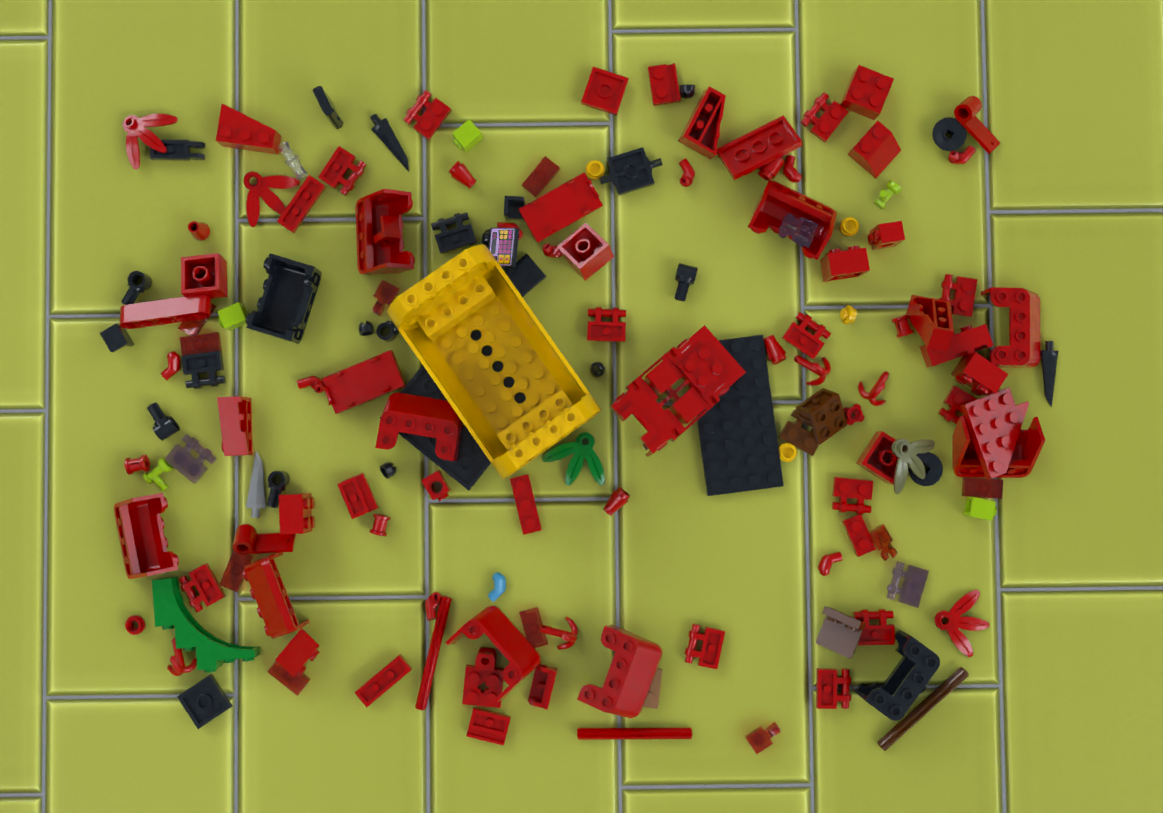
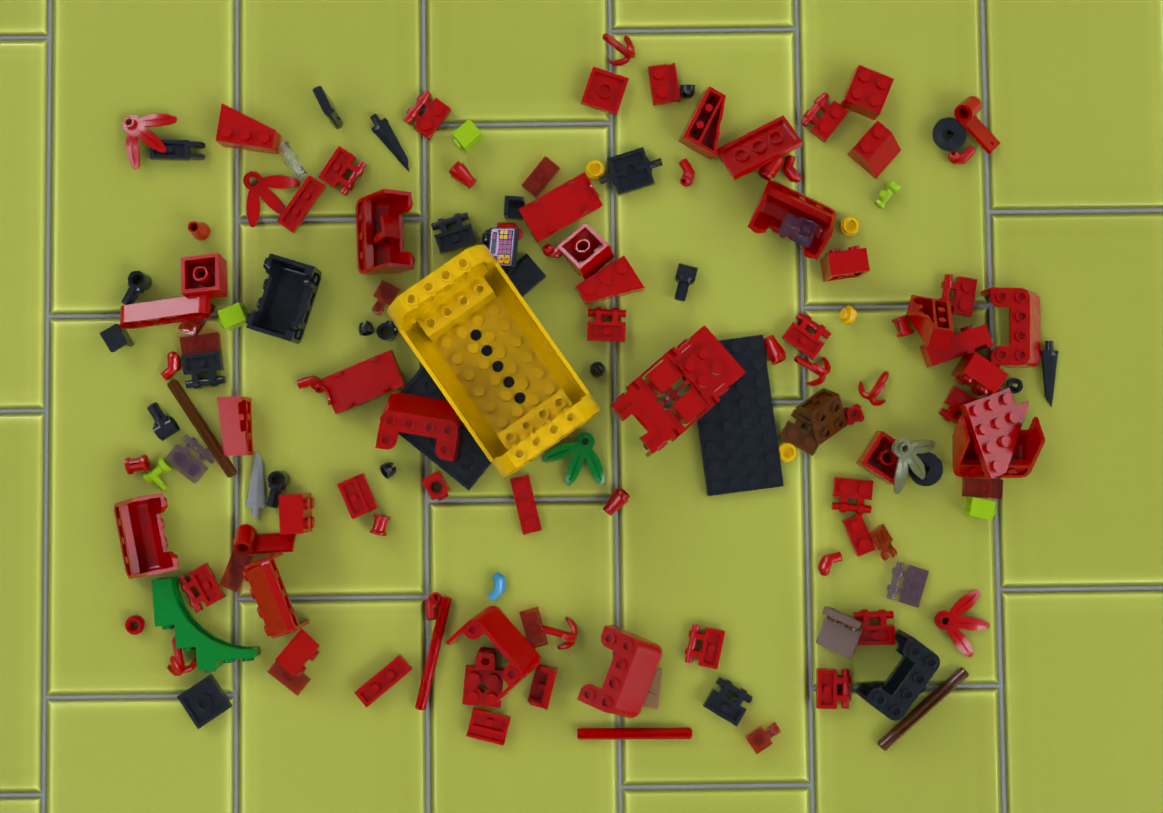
(201, 428): none -> reddish brown axle
(610, 282): none -> red wedge
(627, 51): none -> red piece
(724, 706): none -> black plate
(886, 235): red brick -> none
(1014, 390): none -> black hinge

